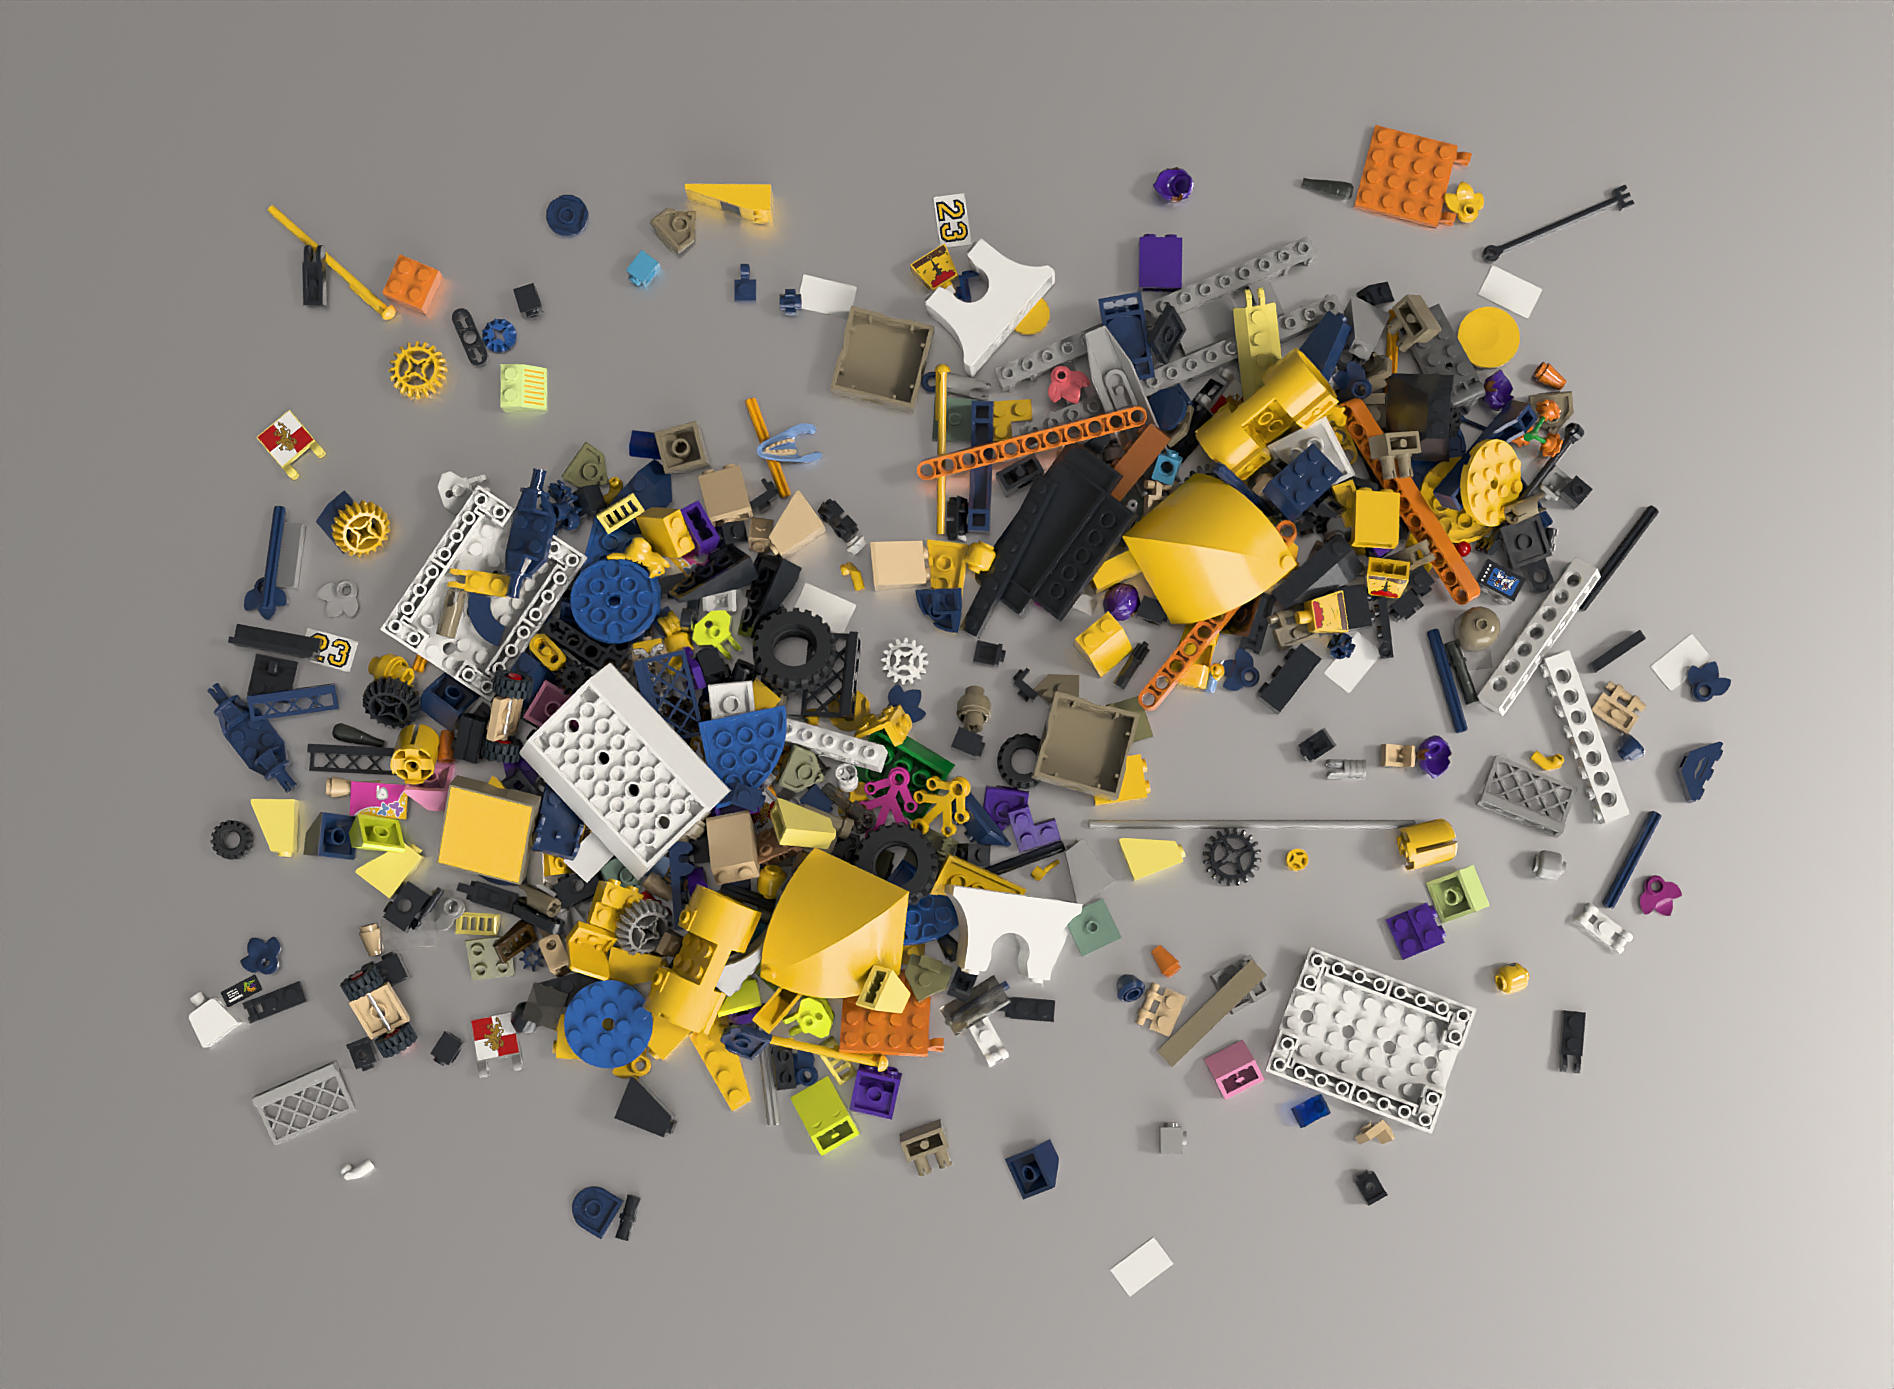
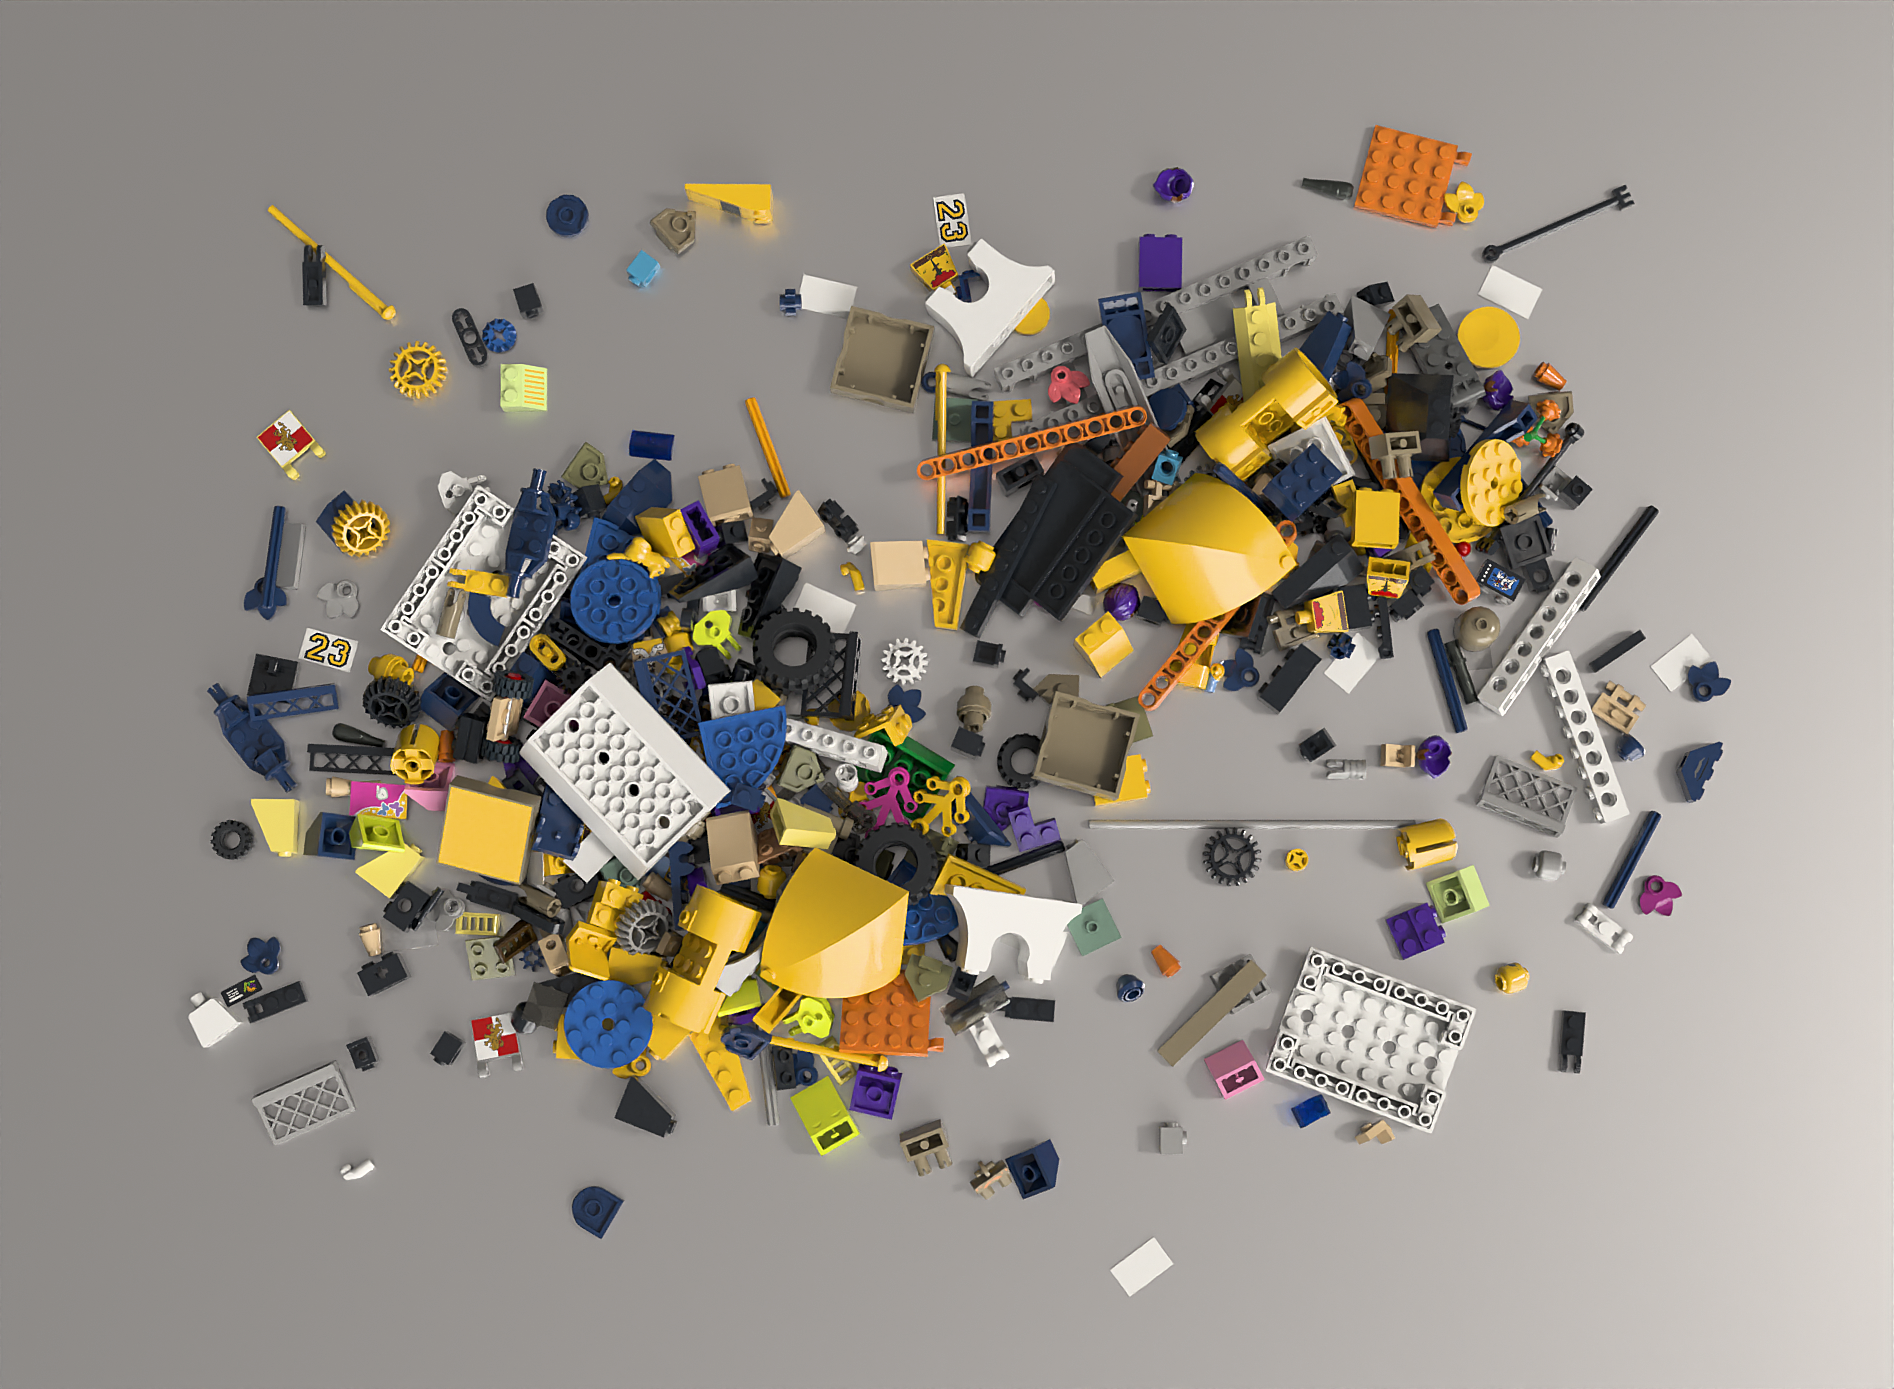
(276, 642): black fence -> none
(379, 1011): plate -> none
(412, 284): orange brick -> none
(618, 523): light yellow slope -> none
(628, 1217): black pin -> none
(682, 448): dark tan slope -> none
(745, 288): dark blue plate -> none
(783, 446): medium blue animal -> none
(883, 991): light yellow slope -> none
(942, 606): dark blue brick -> none
(988, 1175): none -> dark tan hips
(1038, 873): yellow hand -> none
(1132, 664): black piece -> none
(1150, 855): light yellow slope -> none
(1166, 1012): tan plate -> none
(1374, 1195): black brick -> none

